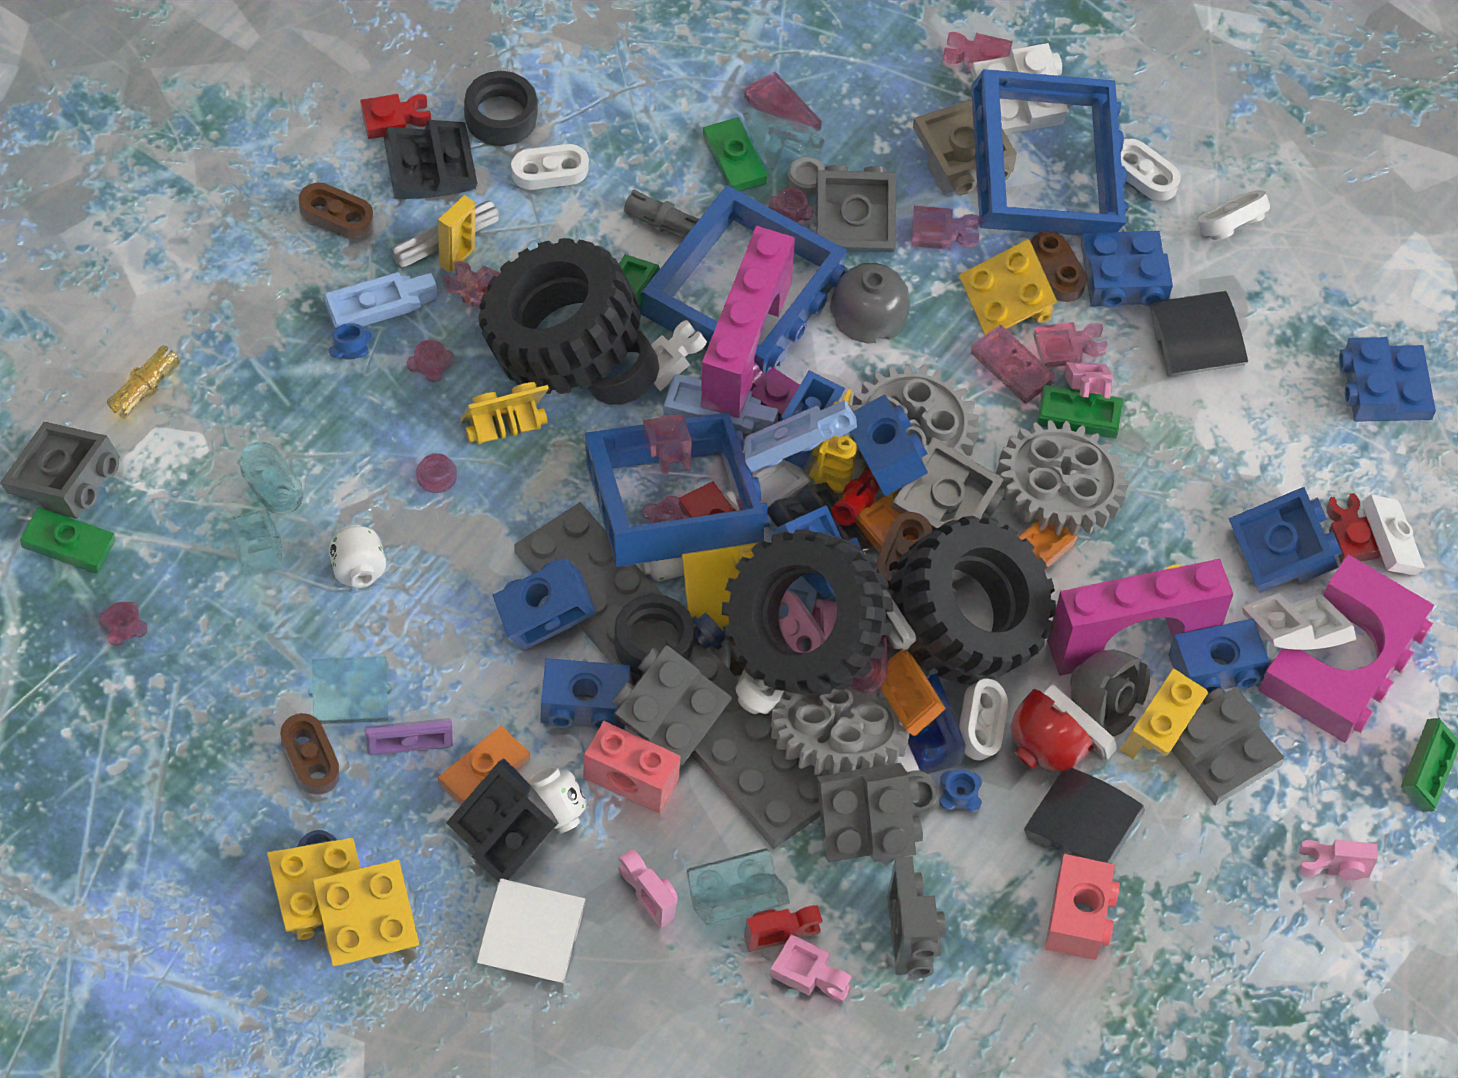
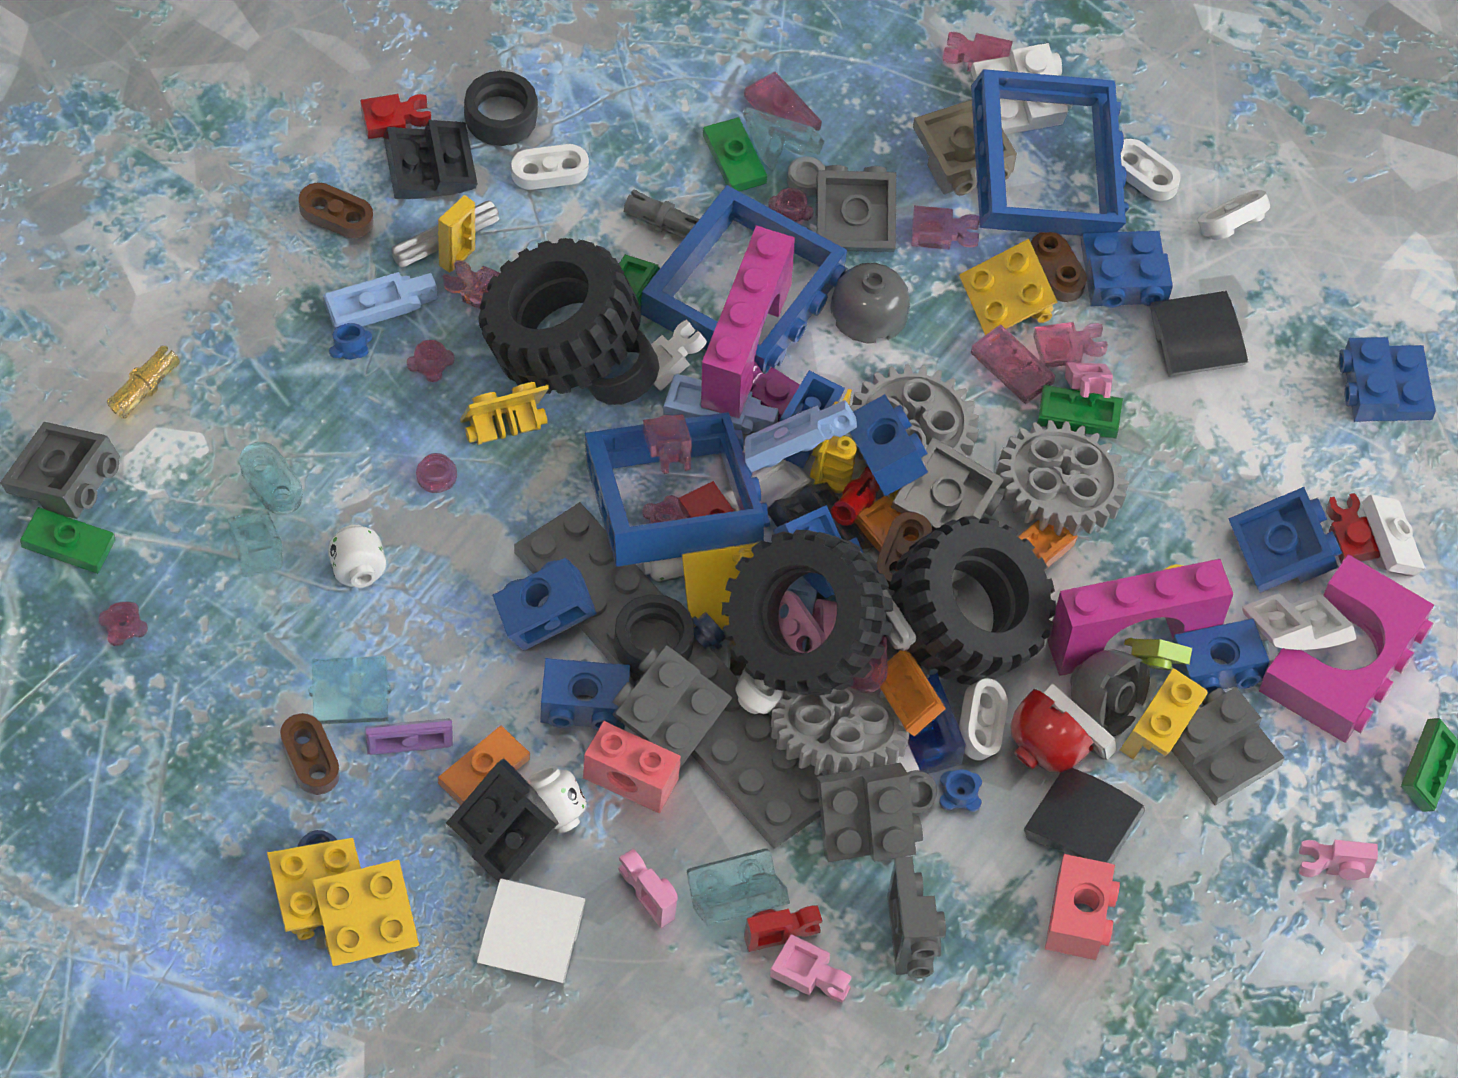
(1159, 653): none -> lime plate

